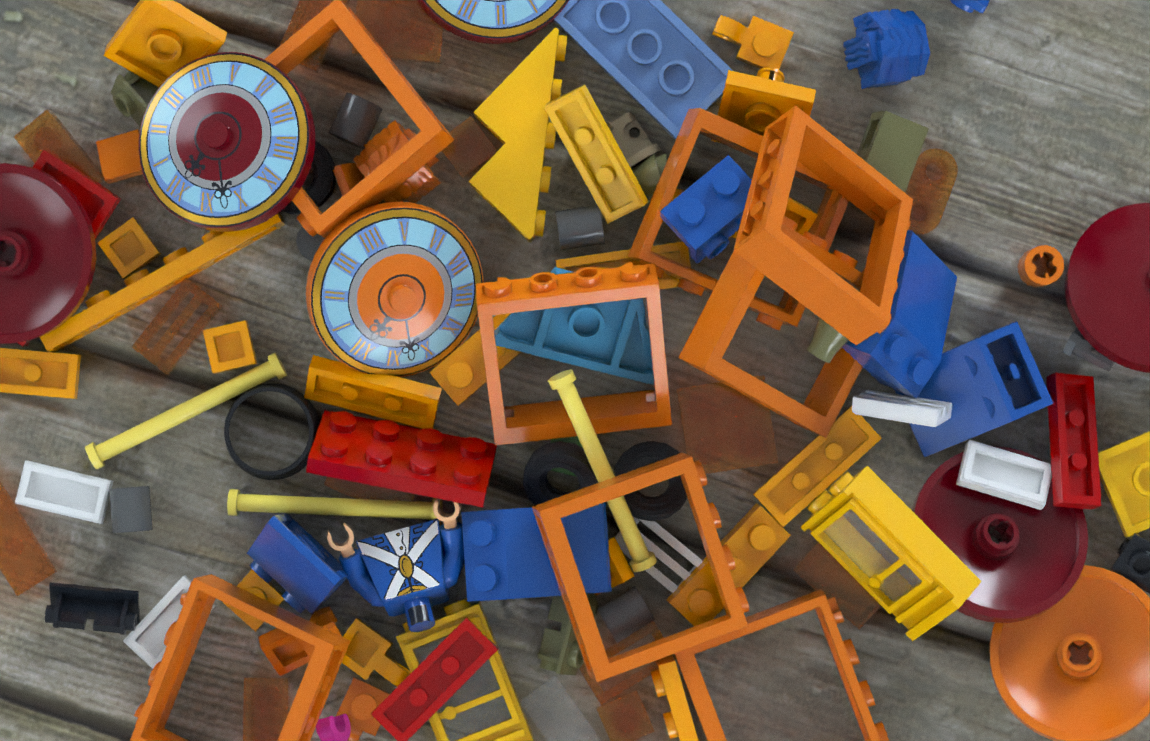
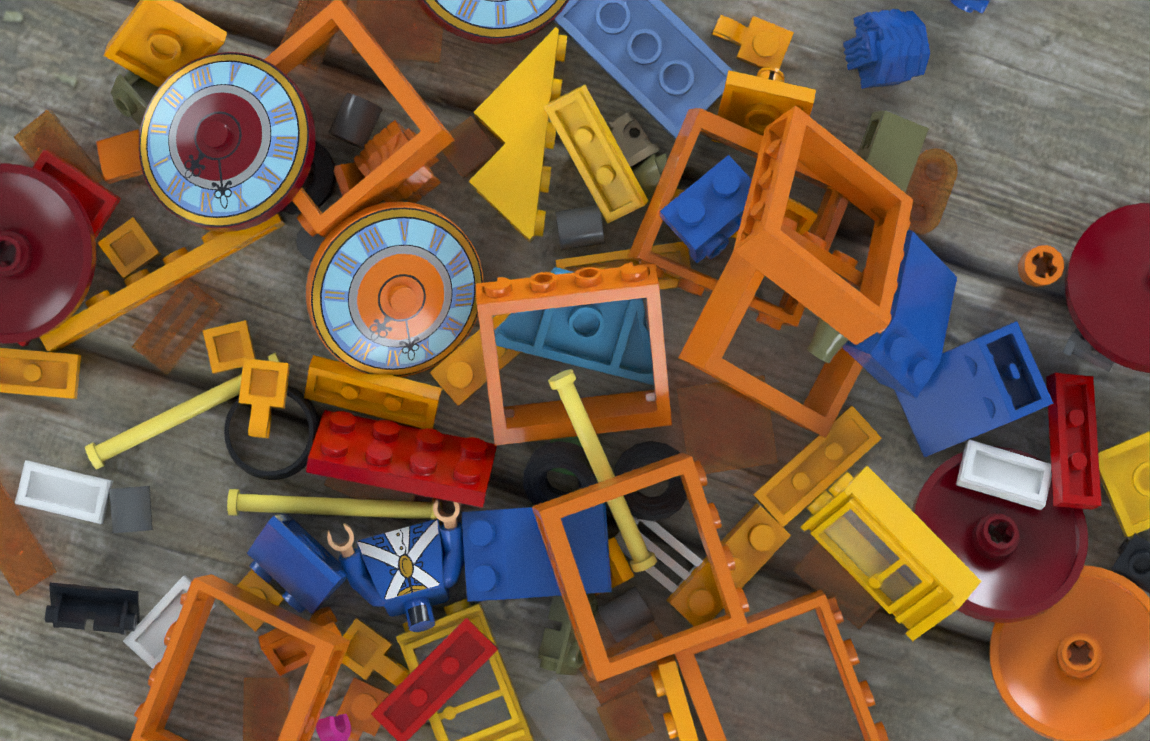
(263, 387): none -> light orange plate
(901, 408): white tile -> none

